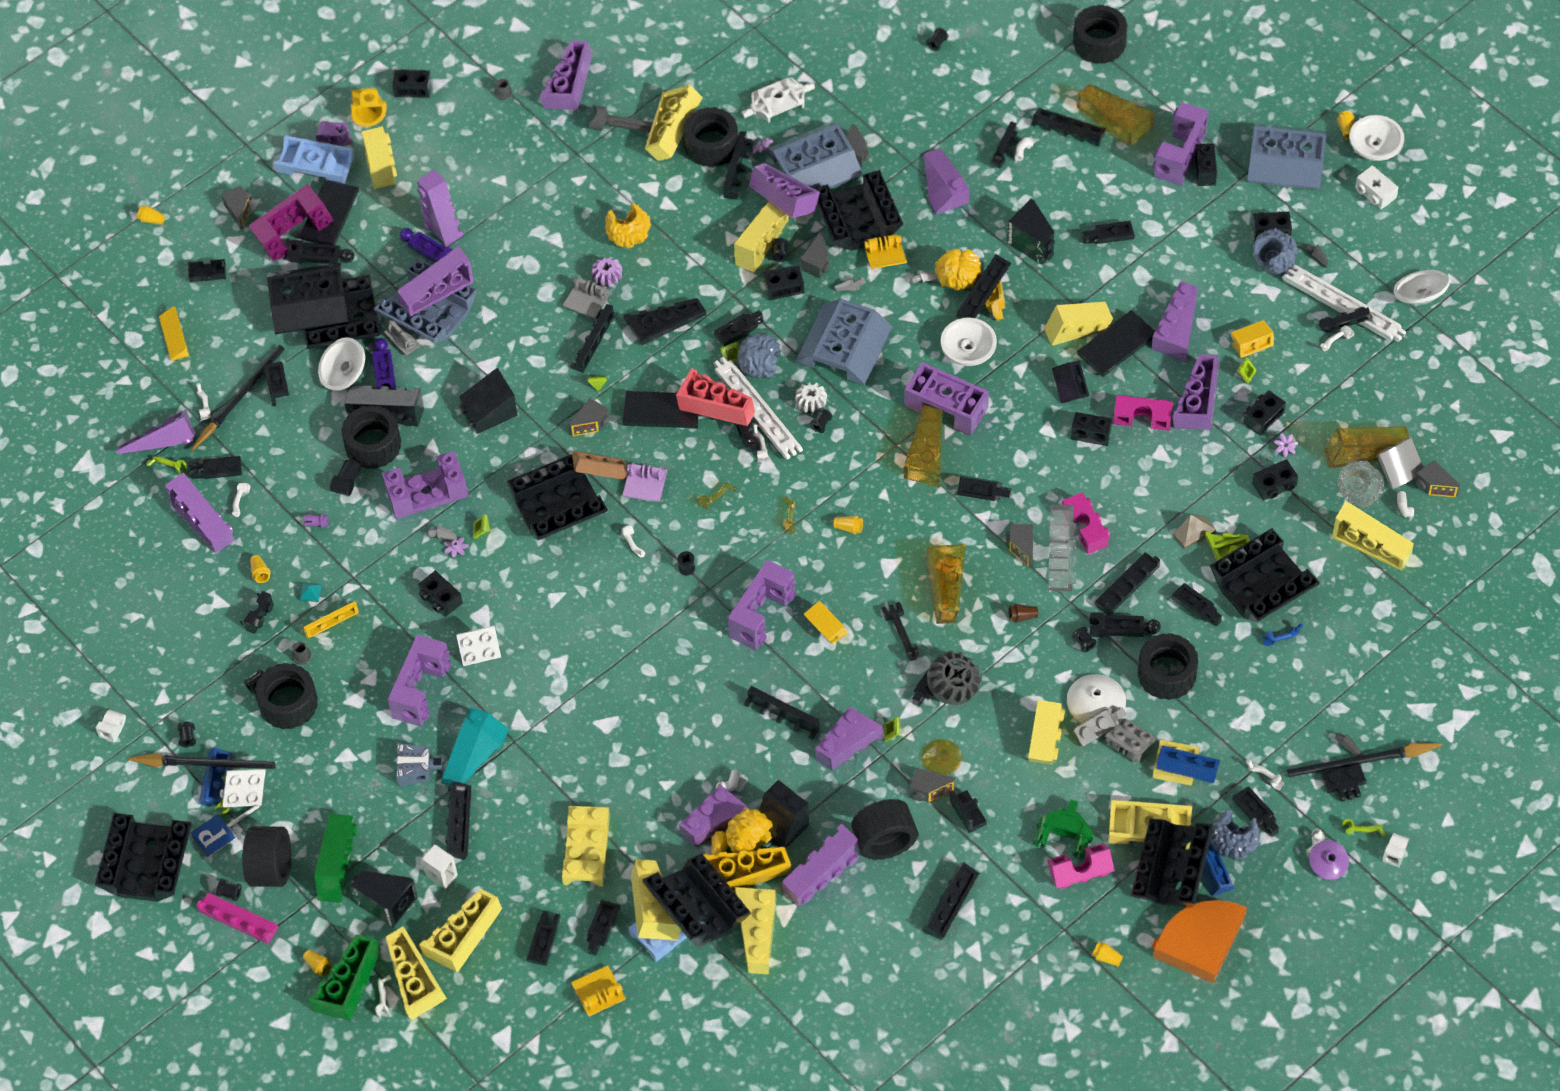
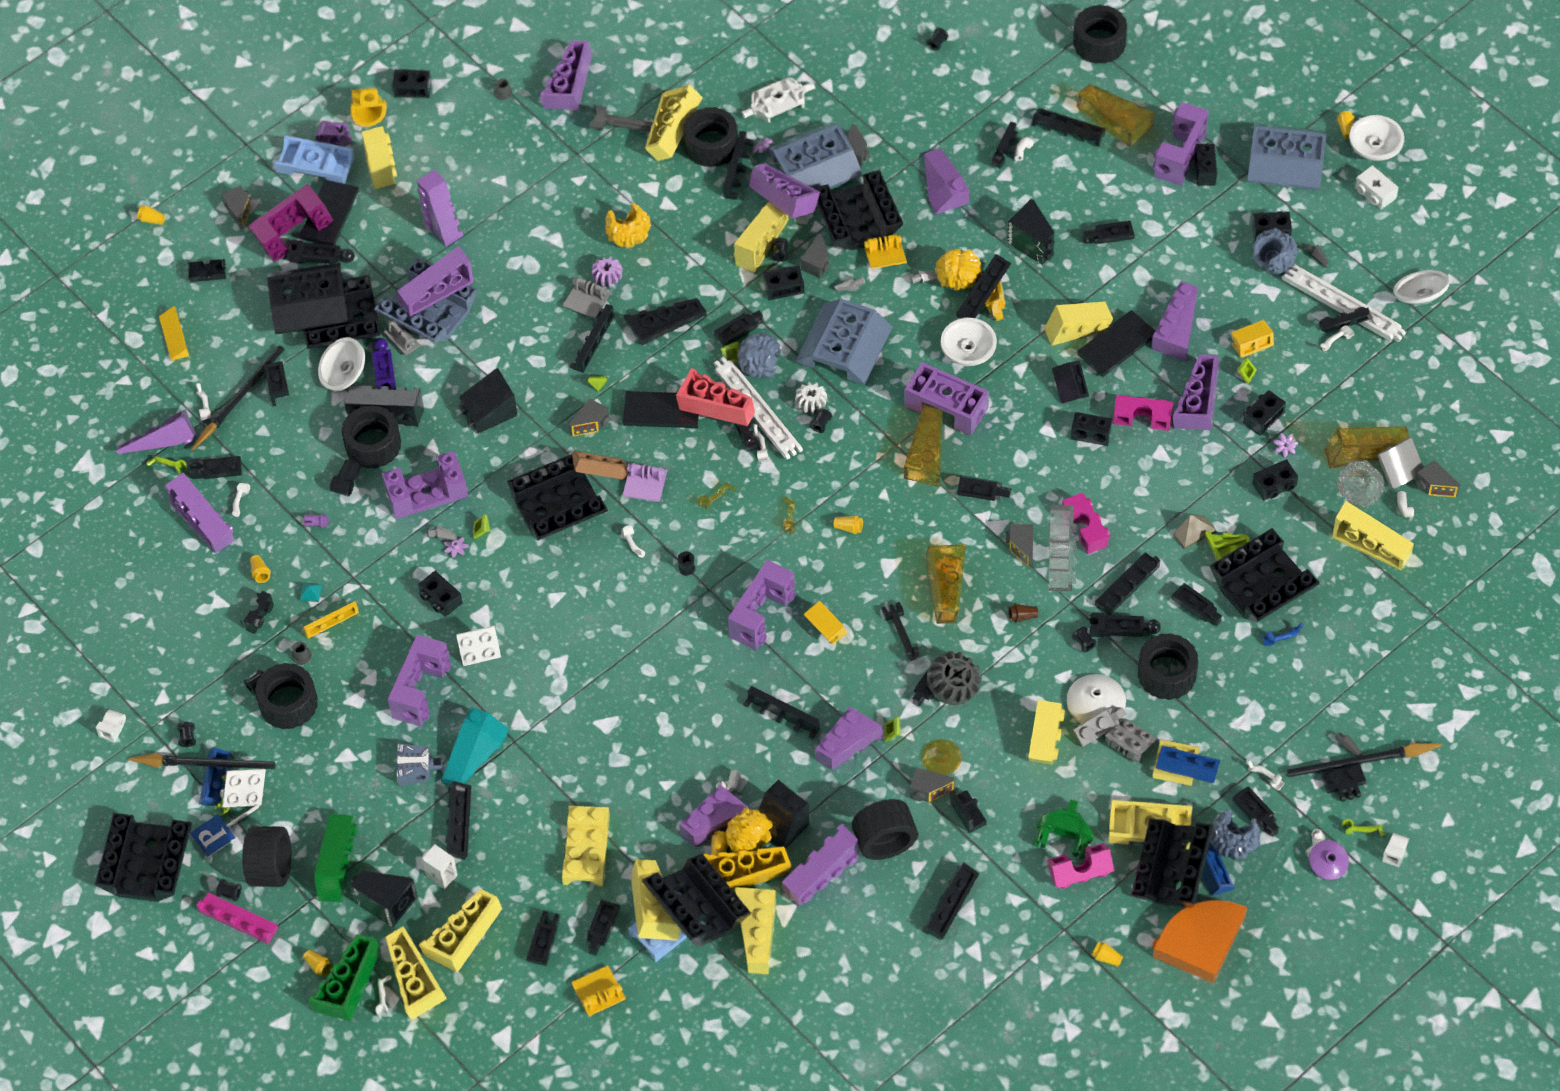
(424, 245): dark purple plate -> none

